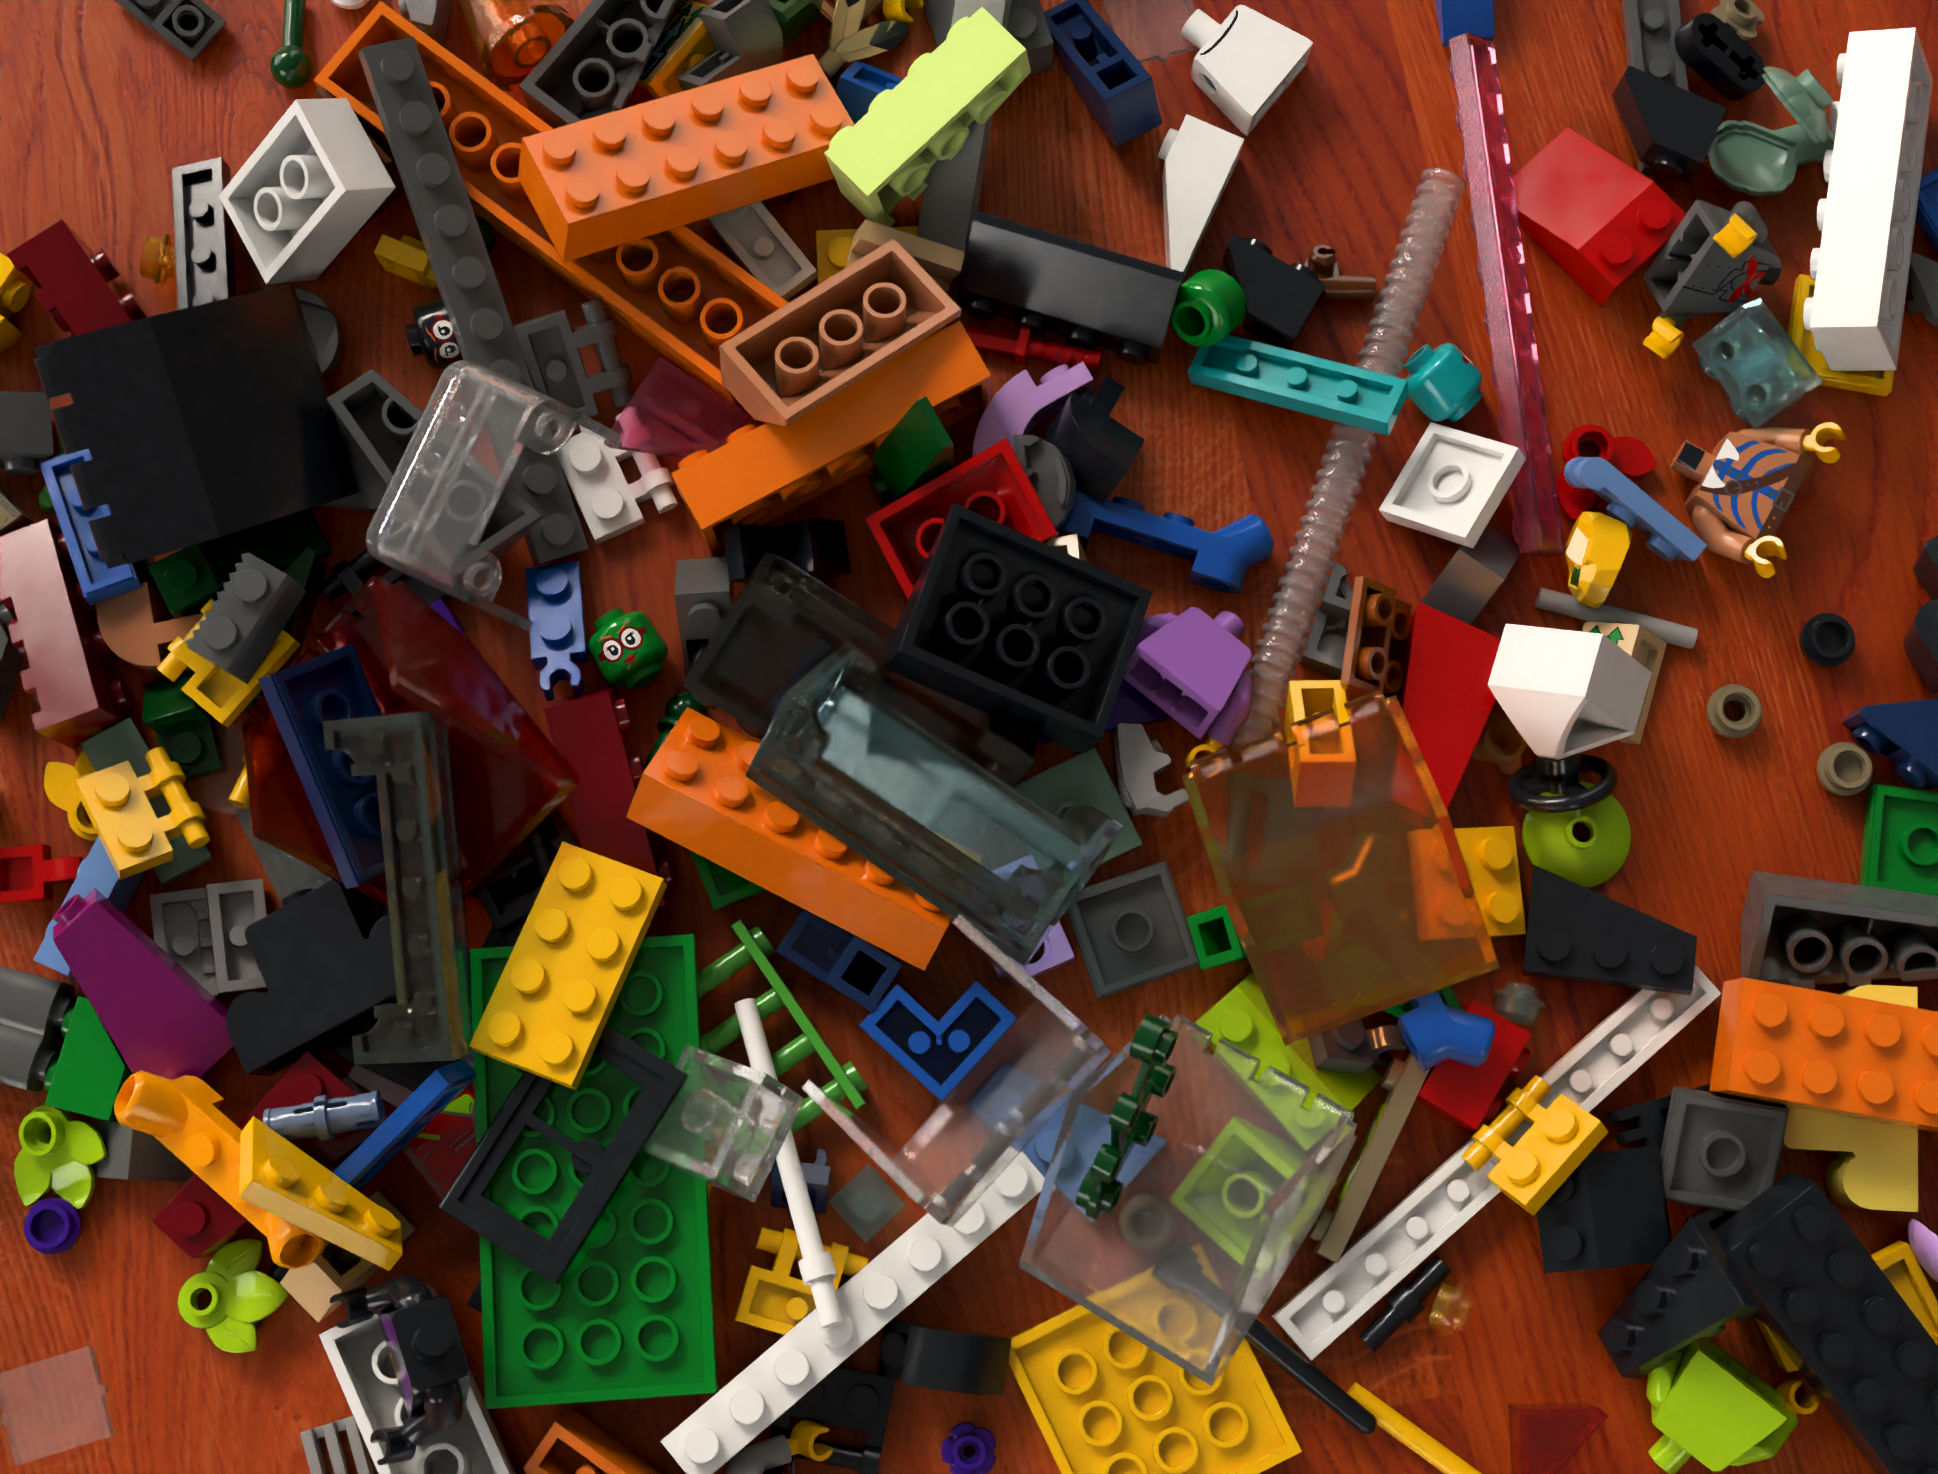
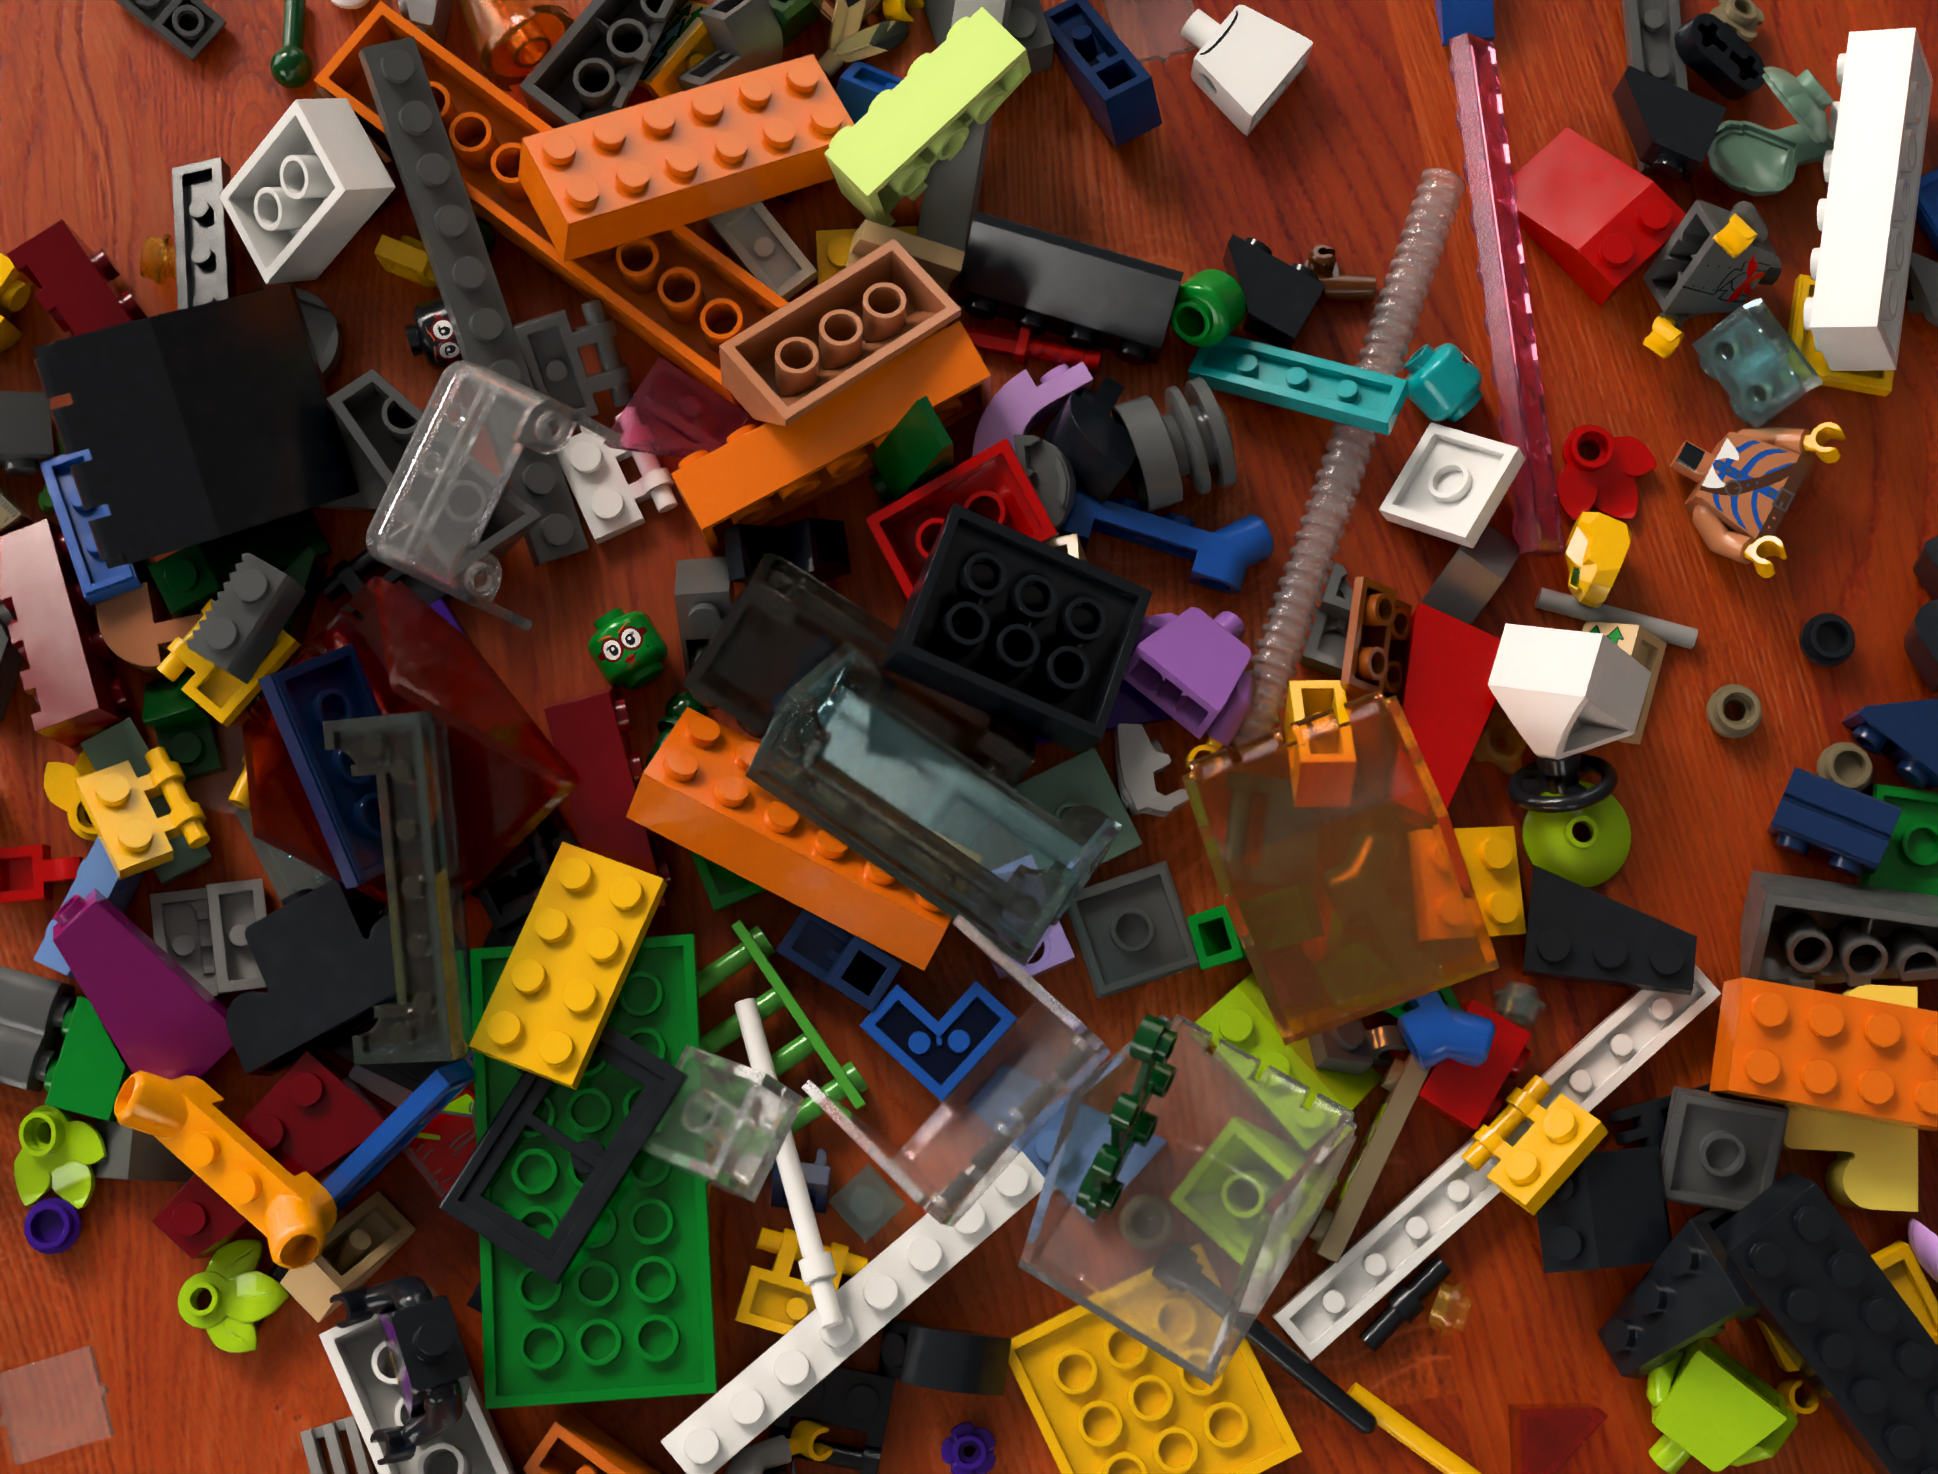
(307, 1194): yellow wing -> none
(327, 1116): sand blue pin -> none
(558, 624): blue plate -> none
(1185, 441): none -> dark grey wheel
(1193, 181): white slope -> none
(1634, 507): medium blue plate -> none
(1834, 823): none -> dark blue brick

